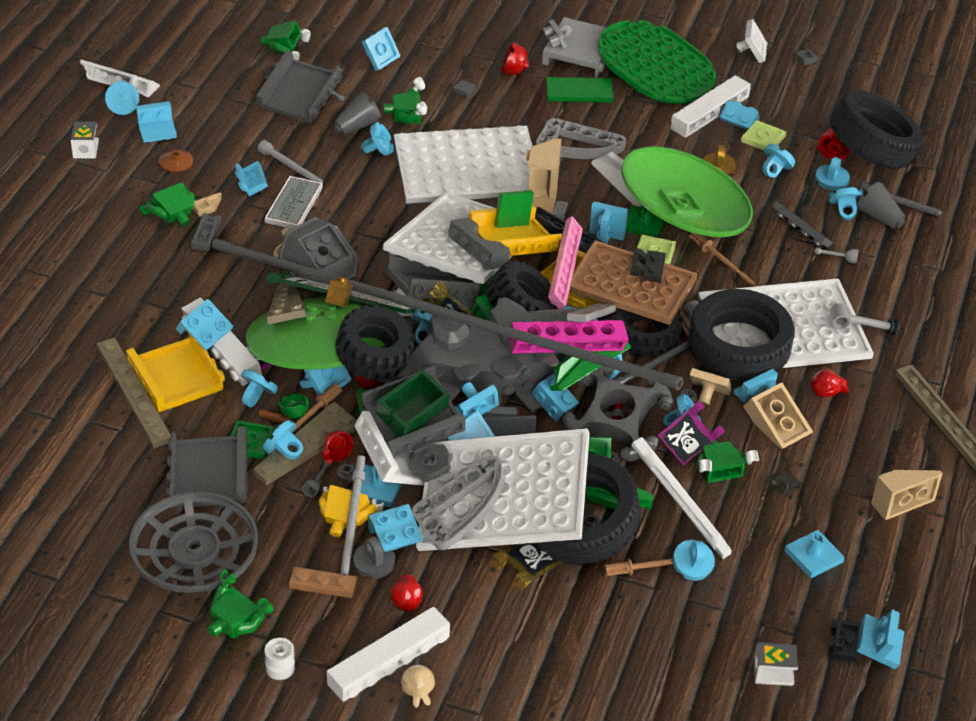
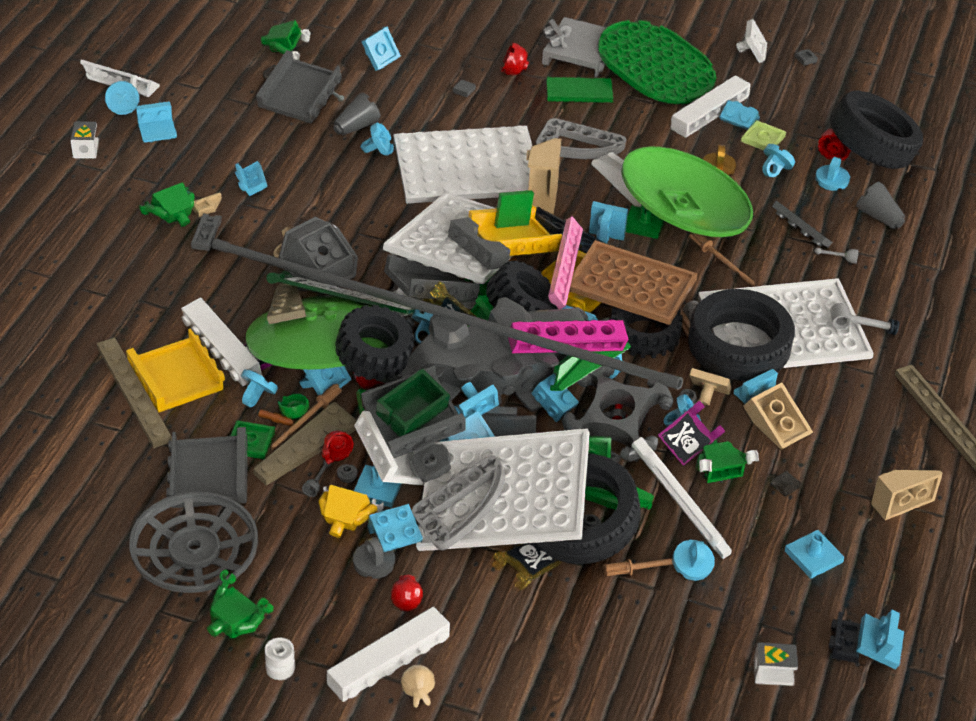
(176, 161): dark orange dish -> none
(205, 324): medium azure bracket -> none
(267, 149): light grey piece -> none
(282, 438): medium azure tile -> none
(293, 202): light grey tile -> none
(323, 582): medium nougat plate -> none
(339, 291): pearl gold brick -> none
(358, 477): light grey bar -> none
(407, 105): green torso -> none
(560, 209): light grey piece -> none
(591, 312): light grey tile -> none
(653, 266): pearl dark grey plate -> none
(655, 362): dark grey bar -> none
(657, 244): yellowish green tile -> none
(828, 383): red piece -> none
(846, 198): medium azure tile -> none
(912, 204): dark grey piece -> none

